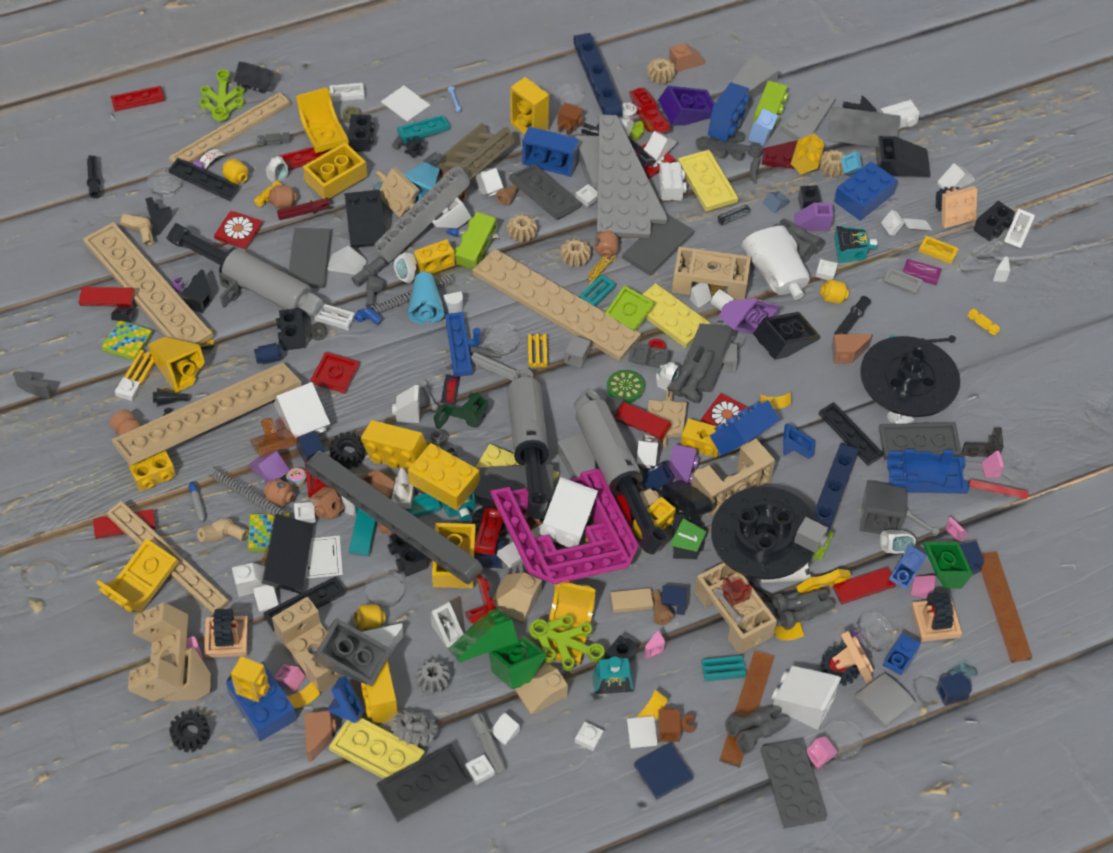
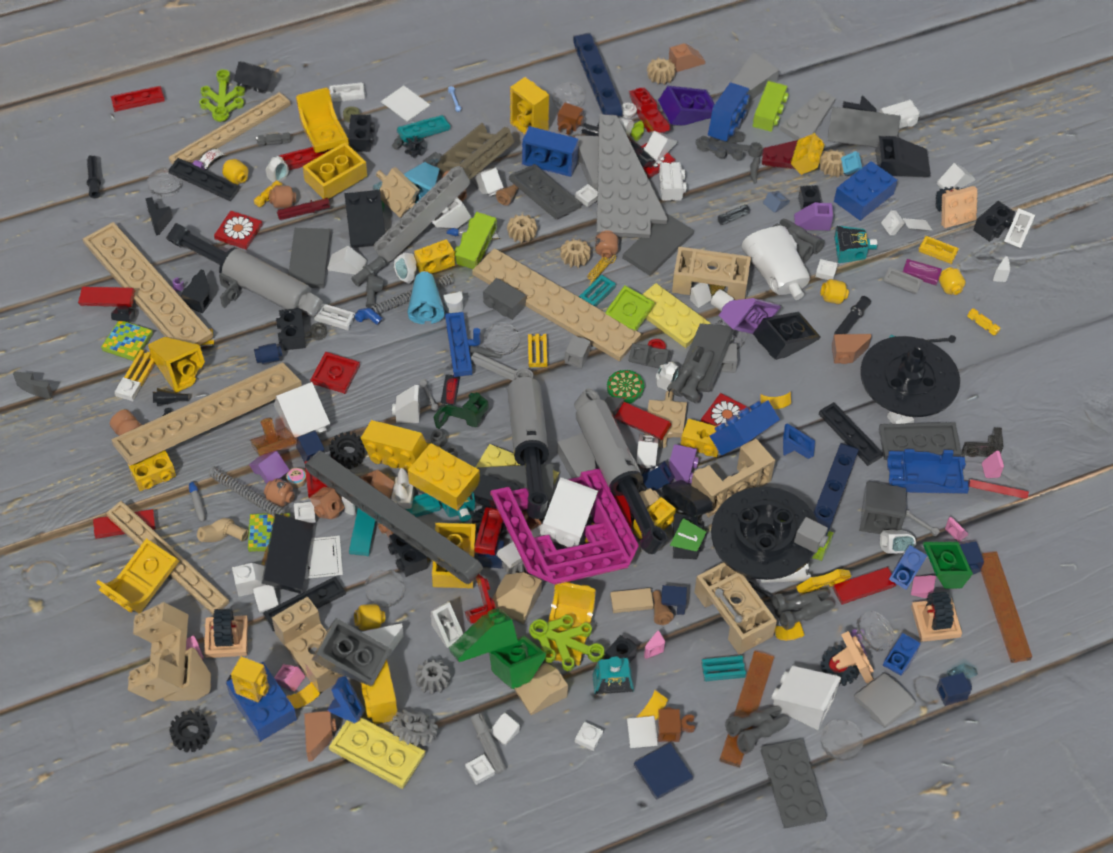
(140, 225): tan arm -> none
(424, 782): black tile -> none
(504, 298): none -> dark grey brick
(707, 180): light yellow plate -> none
(736, 591): clear red panel -> none
(762, 127): light blue slope -> none
(821, 751): bright pink slope -> none
(952, 281): none -> yellow head

